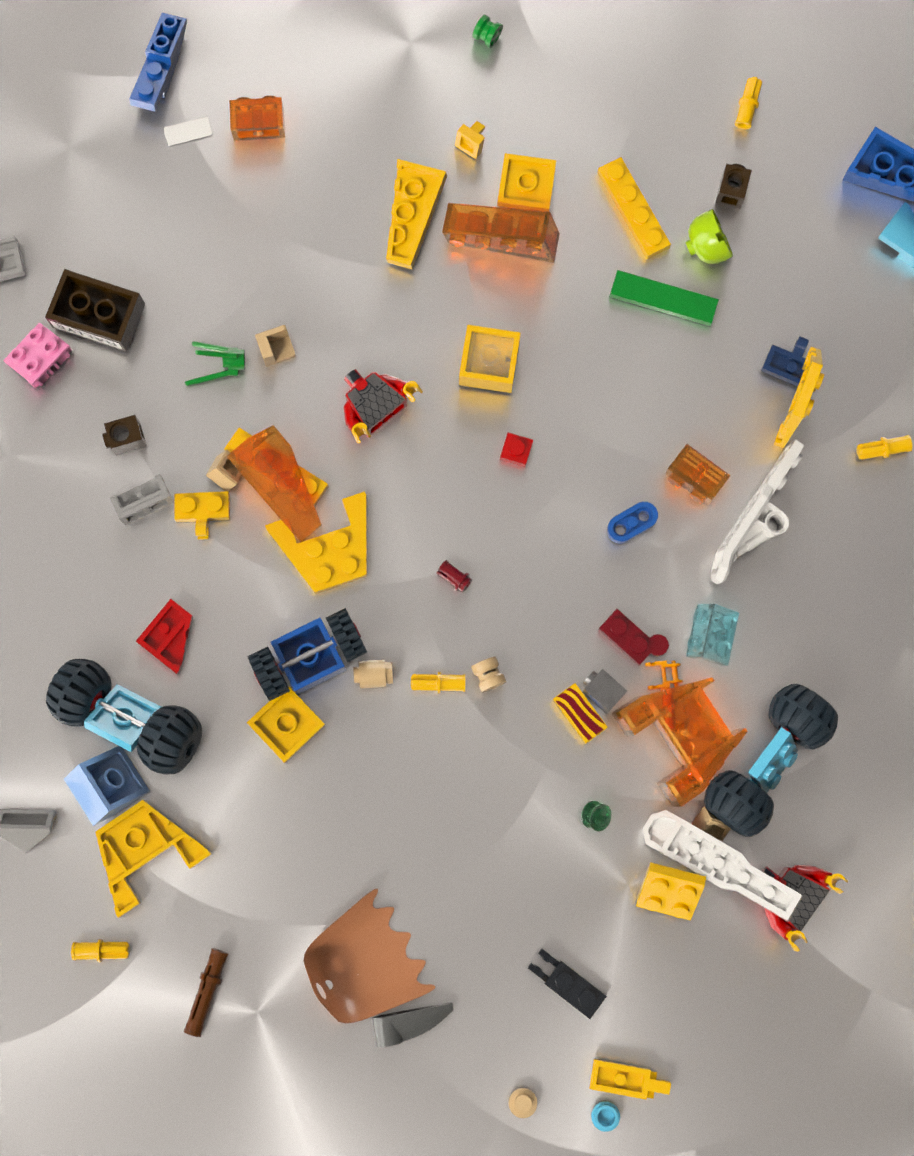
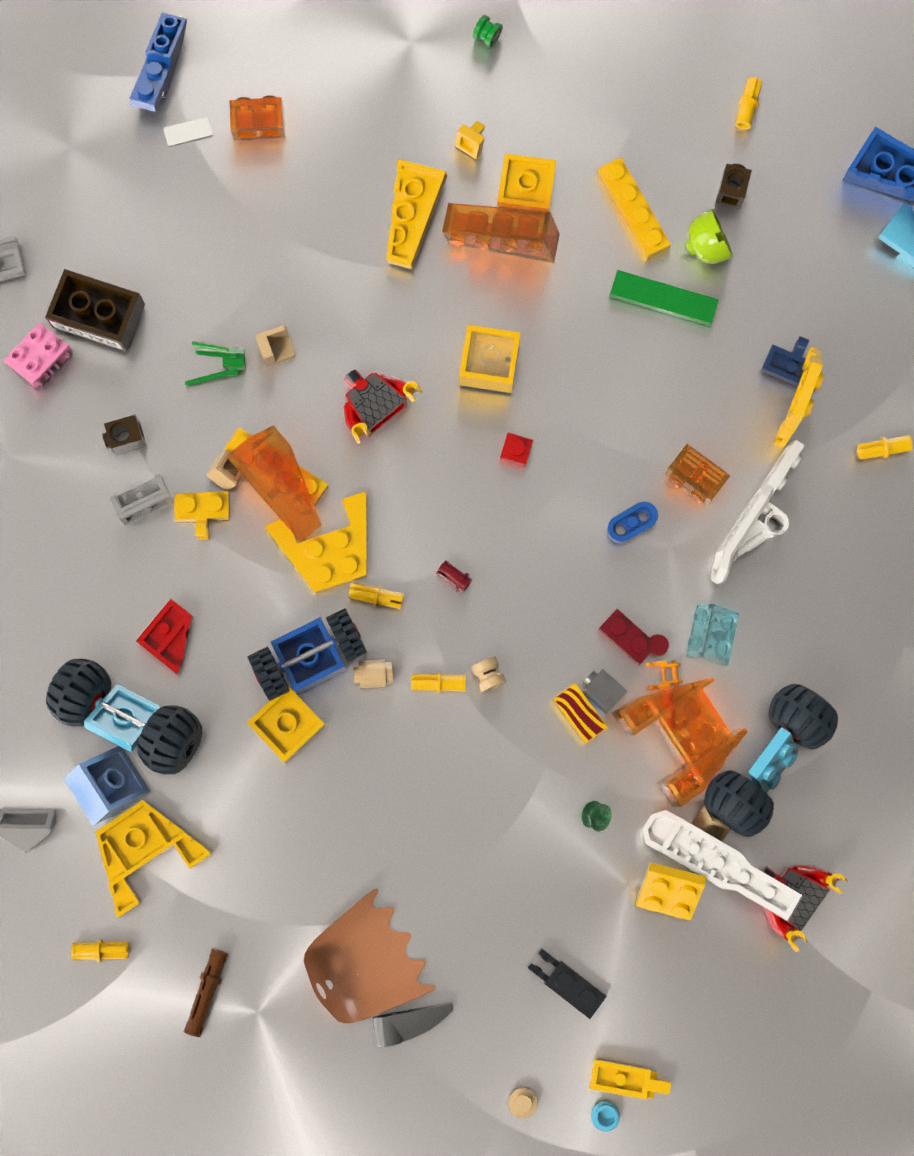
(376, 595): none -> yellow axle

